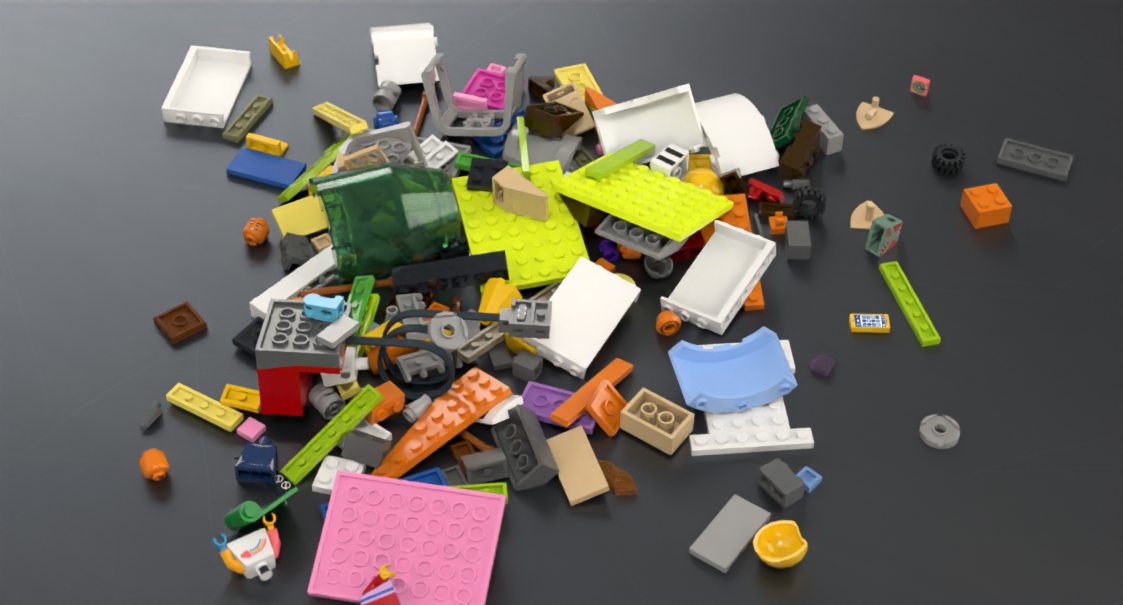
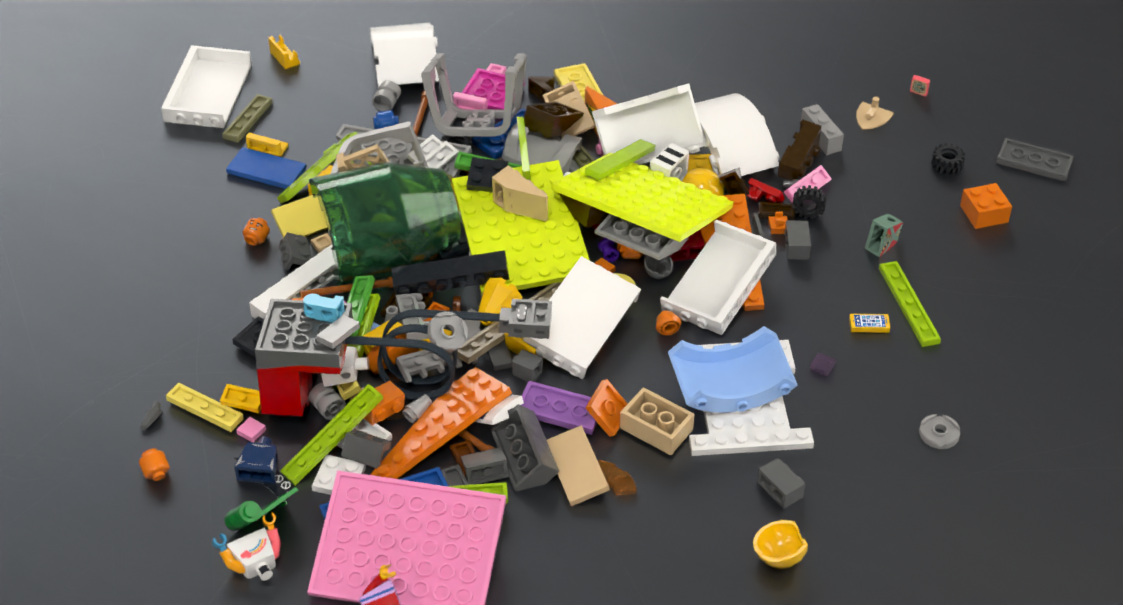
(180, 322): reddish brown tile -> none
(340, 118): light yellow plate -> none
(576, 404): orange tile -> none
(729, 533): light grey tile -> none
(787, 121): dark green tile -> none
(810, 478): medium blue tile -> none
(816, 178): none -> bright pink tile
(864, 215): tan shield -> none

